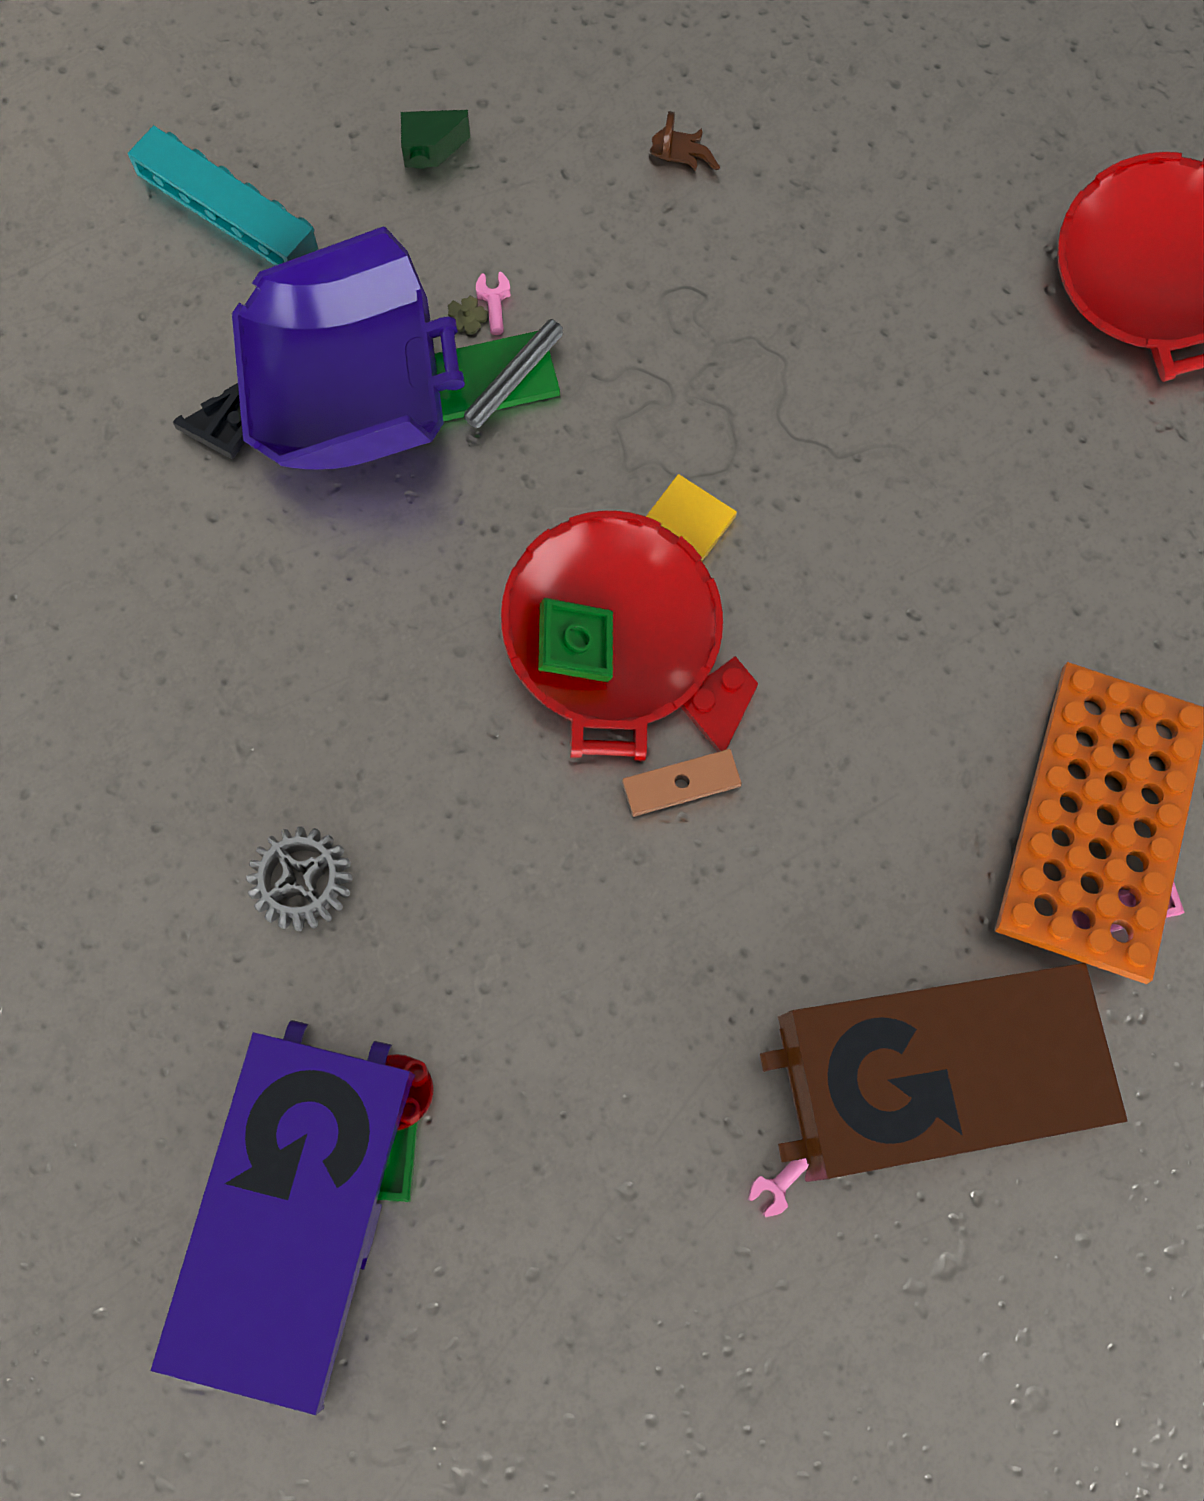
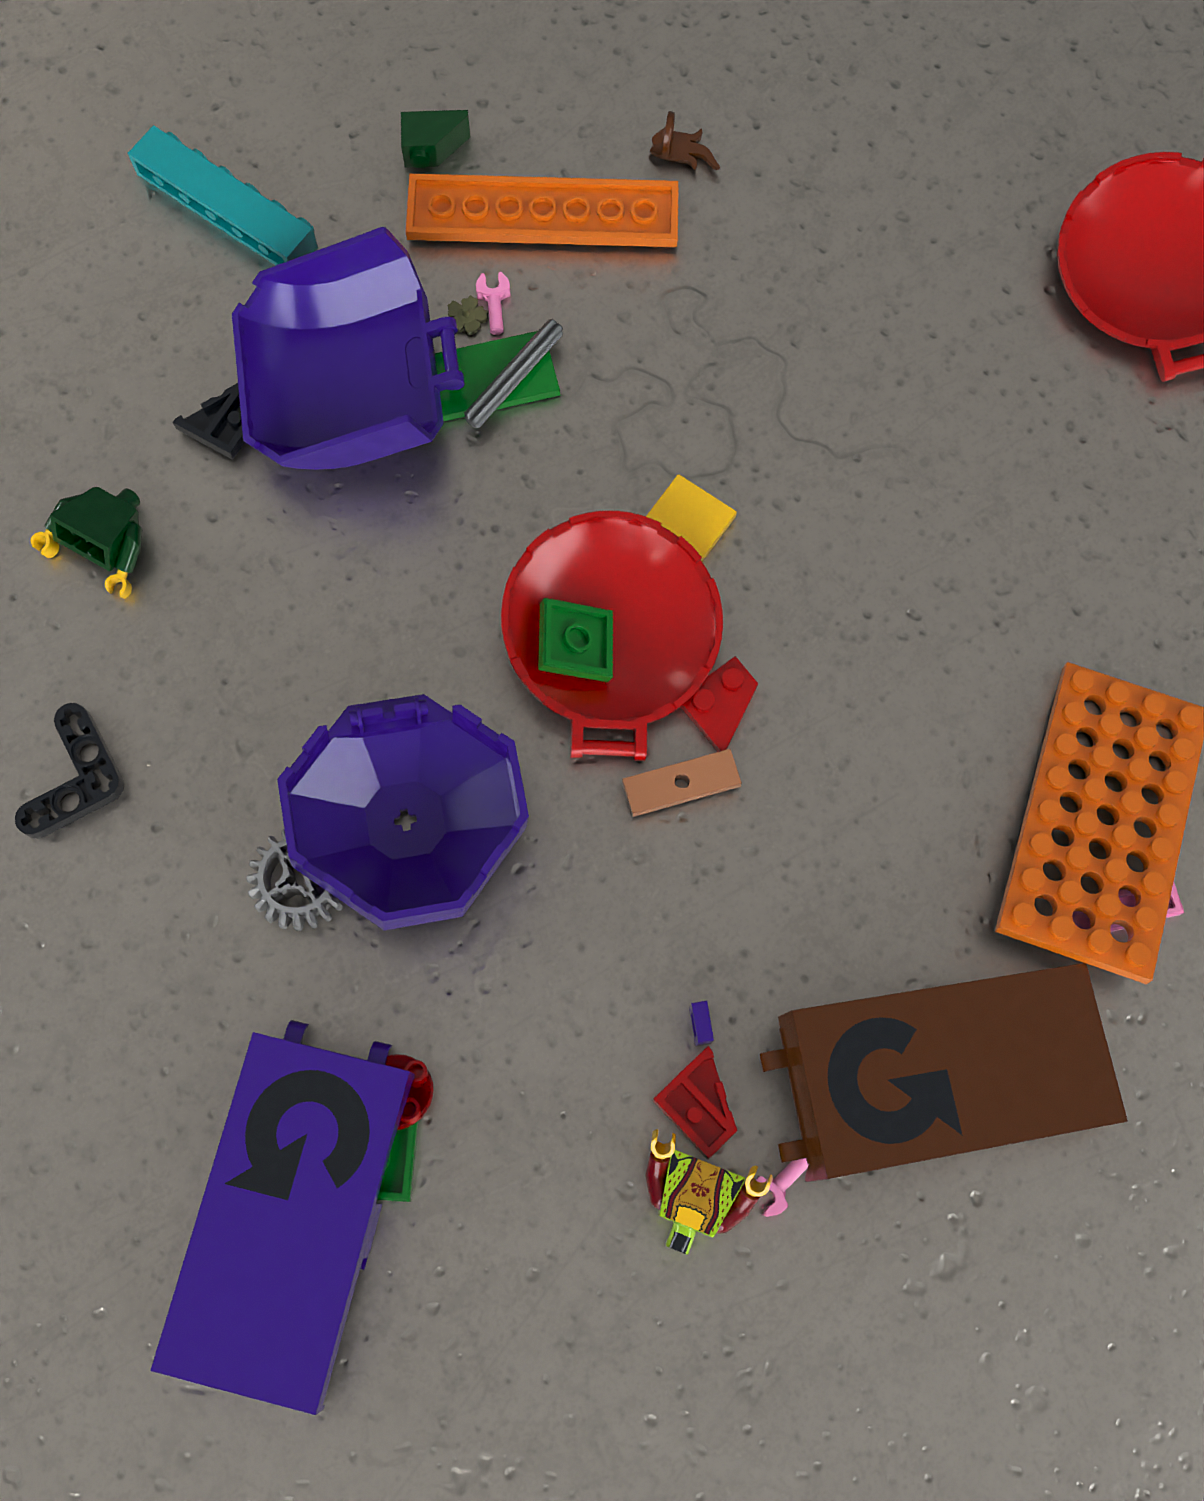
(84, 784): none -> black beam
(99, 529): none -> dark green torso
(395, 759): none -> dark purple windscreen
(542, 210): none -> orange plate
(697, 1194): none -> torso
(699, 1105): none -> red wing
(701, 1023): none -> dark purple tile

